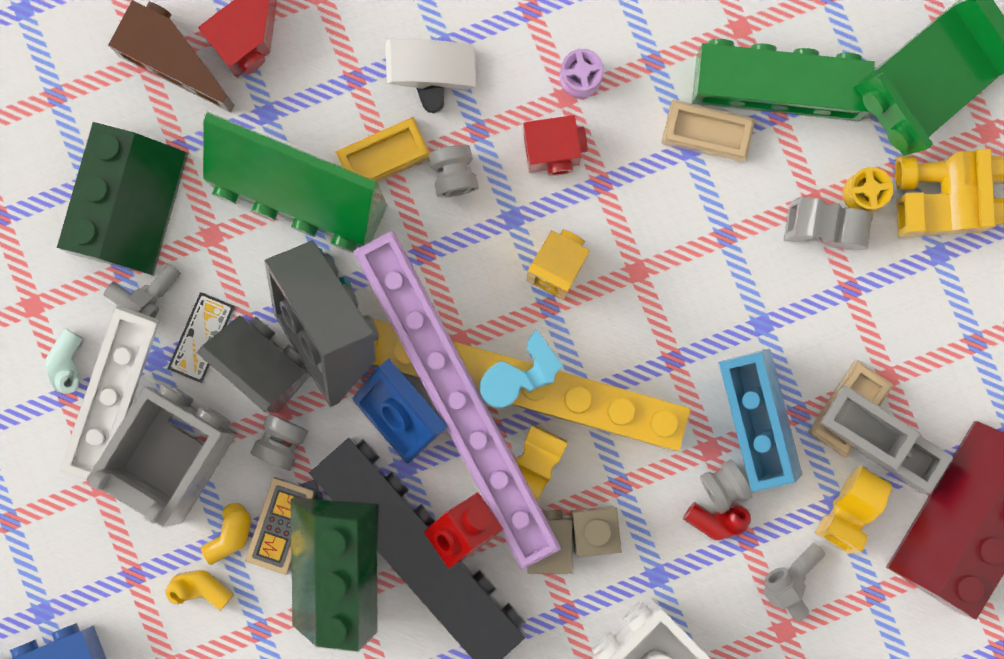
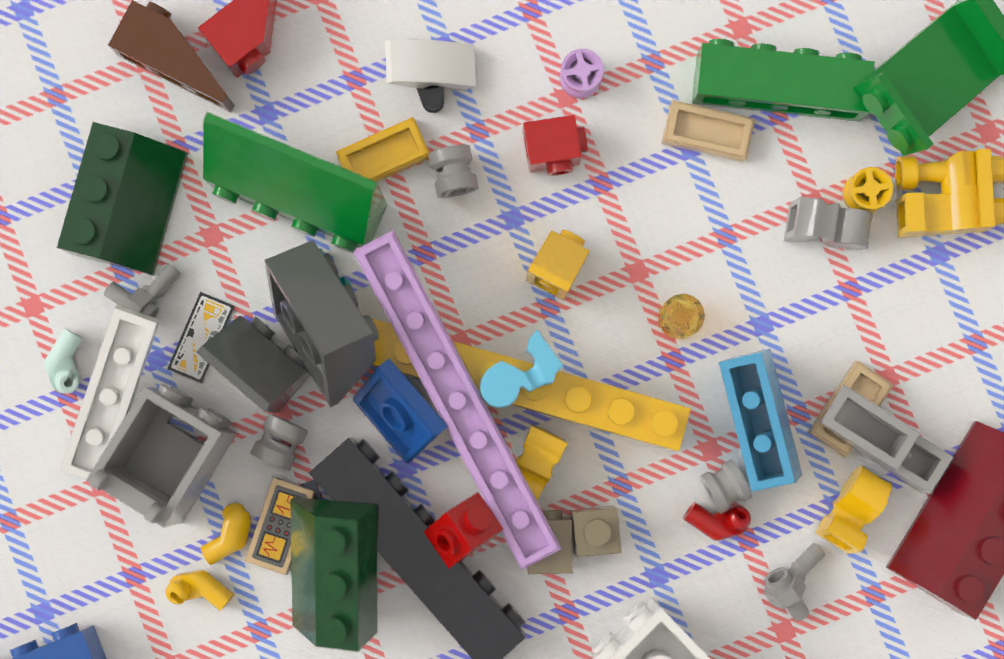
(674, 320): none -> clear yellow wheel

